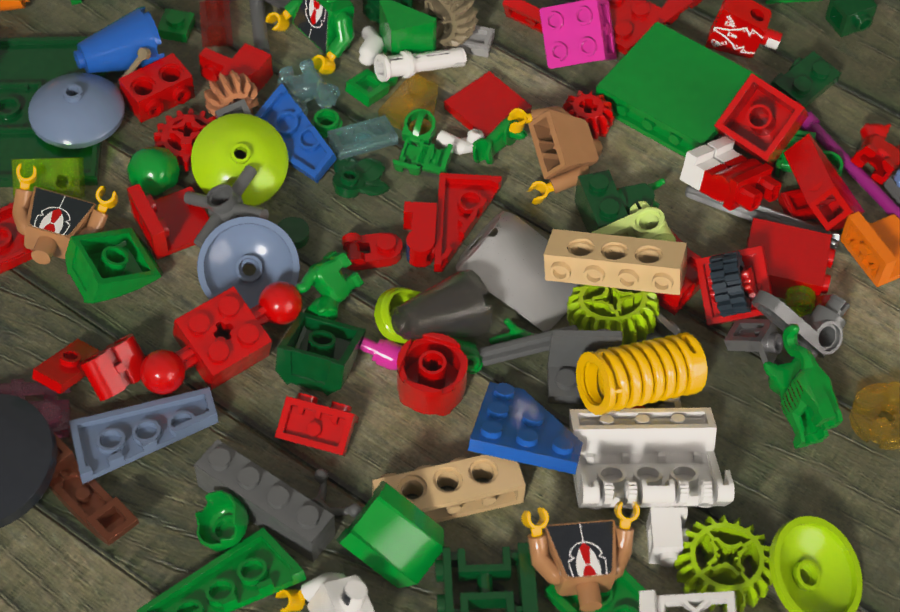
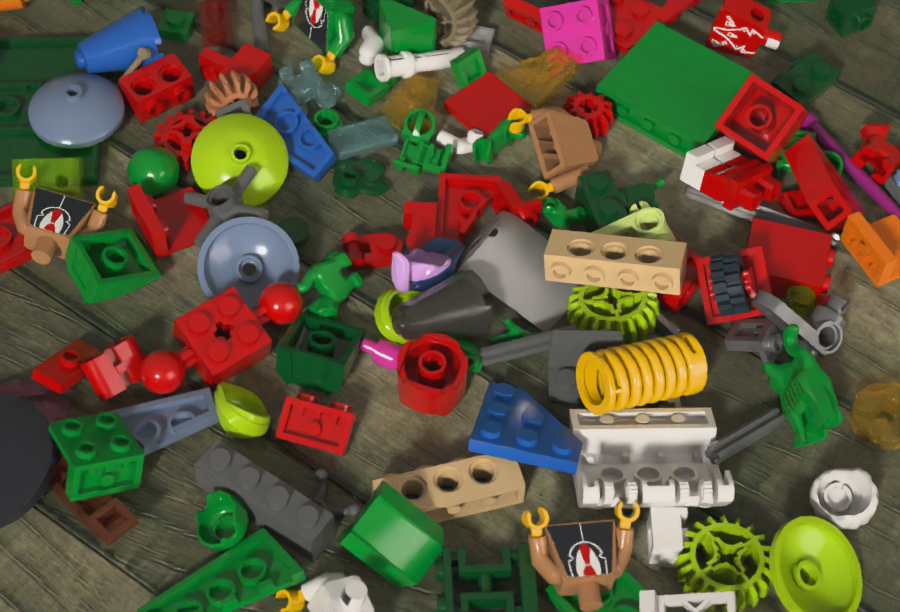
(99, 455): none -> green bracket
(240, 412): none -> lime hat
(425, 265): none -> lavender hair
(468, 67): none -> green plate
(509, 200): none -> red bracket
(540, 76): none -> clear yellow wing
(560, 214): none -> green arm
(744, 435): none -> dark grey axle
(844, 497): none -> white hair

